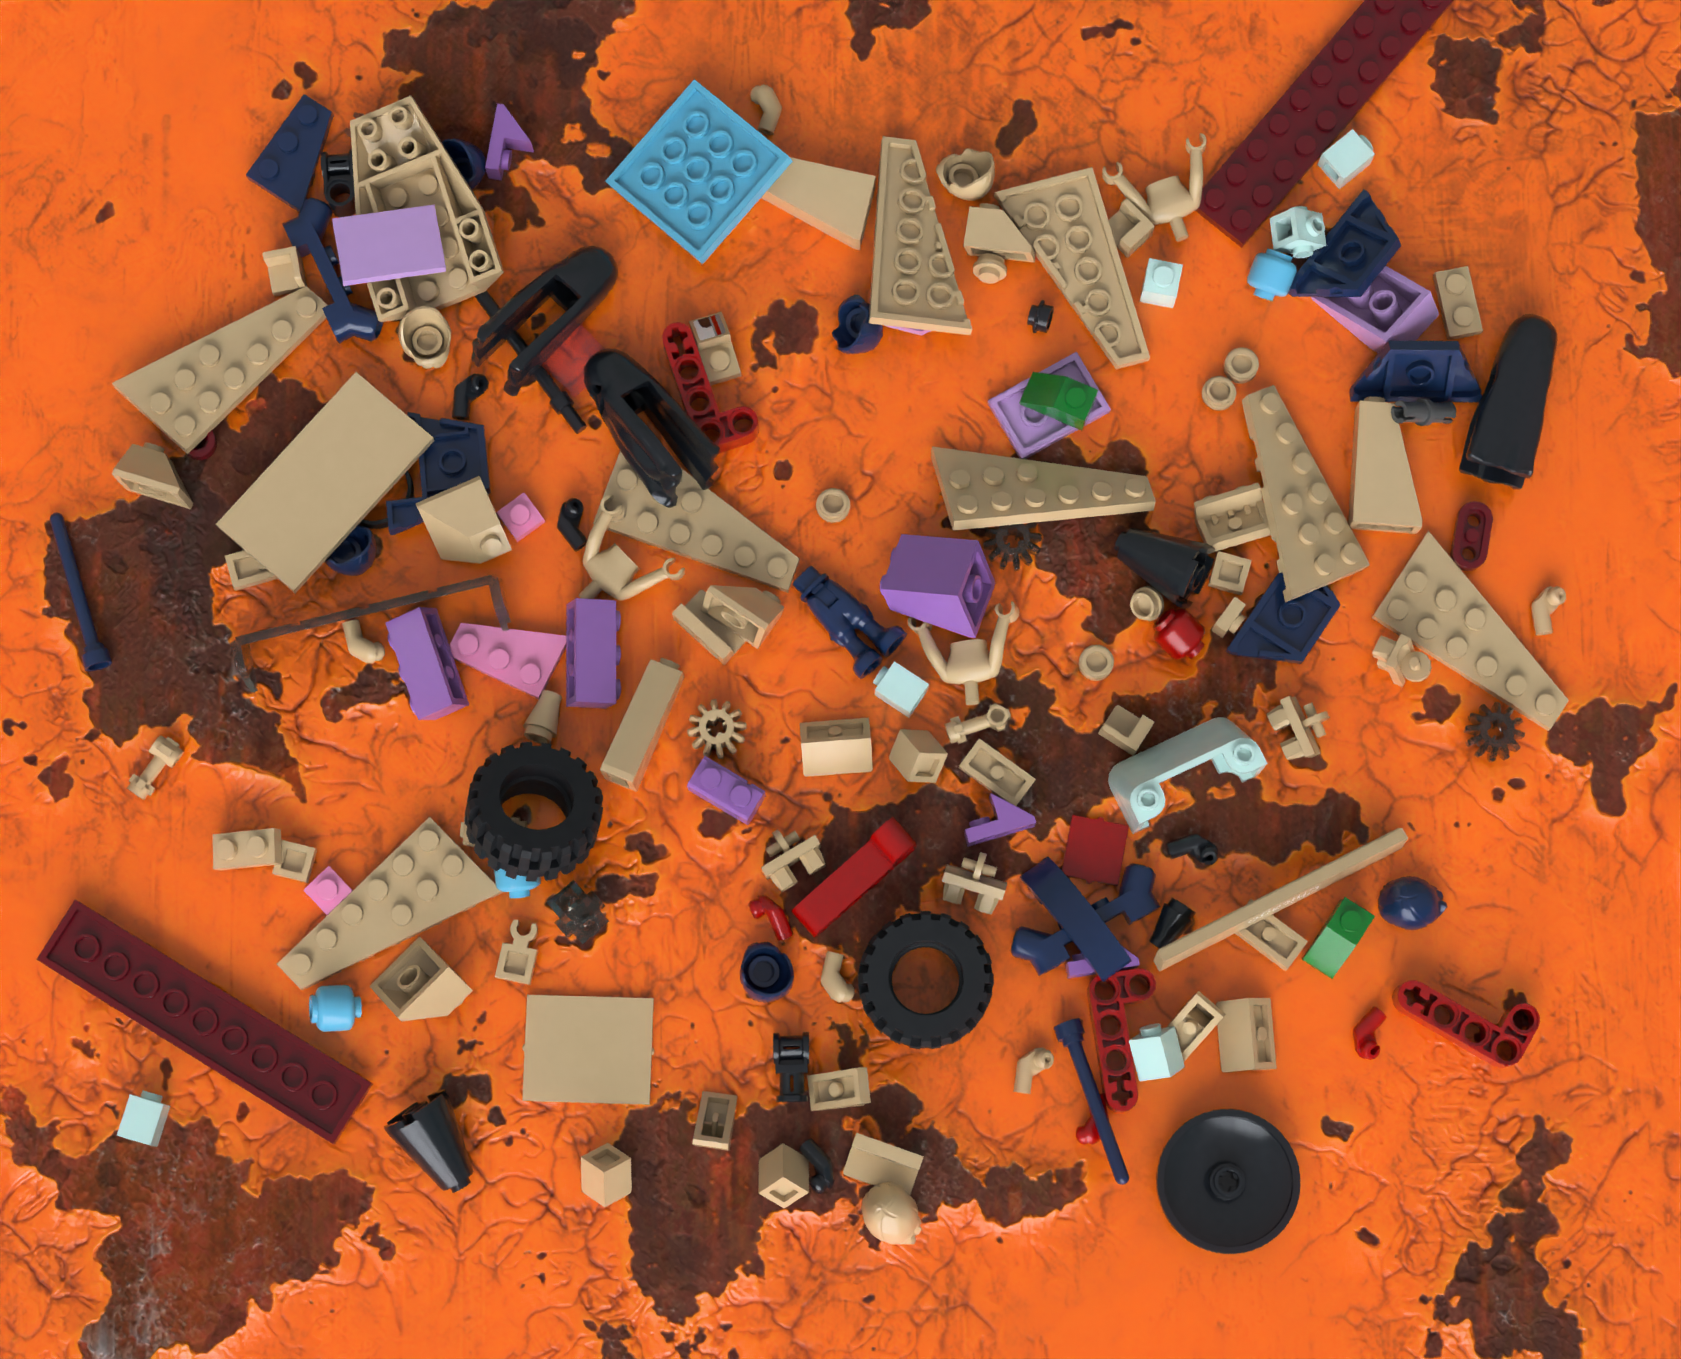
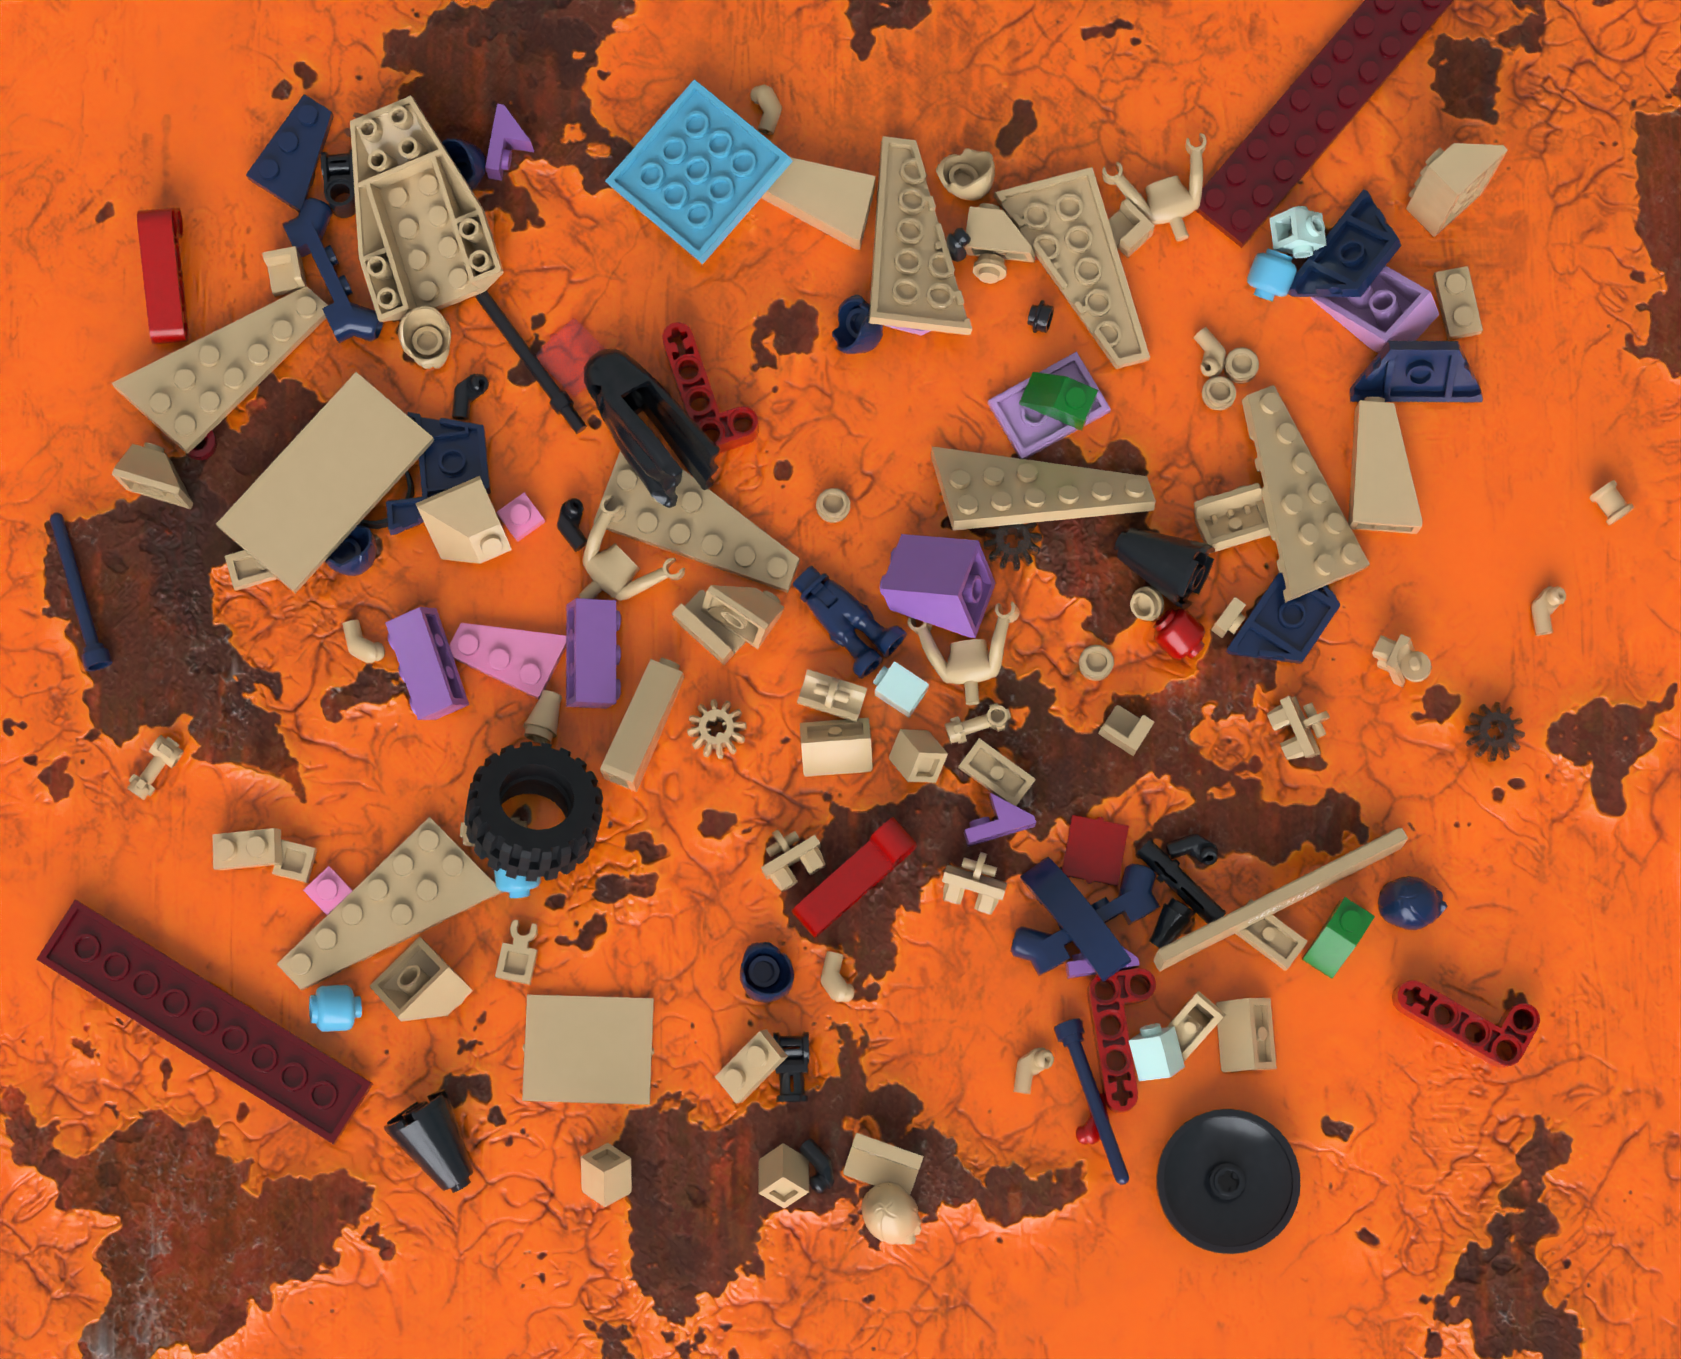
(144, 1118): light aqua brick -> none
(162, 274): none -> red beam
(241, 646): clear smoke piece -> none
(388, 245): lavender tile -> none
(574, 284): black piece -> none
(578, 912): clear smoke brick -> none
(715, 348): tan slope -> none
(715, 1121): tan slope -> none
(726, 790): medium lavender brick -> none
(751, 1066): none -> tan plate
(775, 915): red arm -> none
(832, 695): none -> tan hips
(839, 1089): tan slope -> none
(956, 244): none -> black arm
(959, 945): black tyre -> none
(1138, 778): light aqua windscreen -> none
(1161, 283): light aqua brick -> none
(1170, 872): none -> black pin
(1213, 355): none -> tan arm
(1229, 573): tan plate -> none
(1346, 158): light aqua brick -> none
(1364, 1034): red arm -> none
(1423, 412): dark grey pin -> none
(1452, 182): none -> tan slope
(1461, 630): tan wing -> none
(1472, 537): dark red plate -> none
(1512, 408): black piece -> none
(1611, 502): none -> tan bush

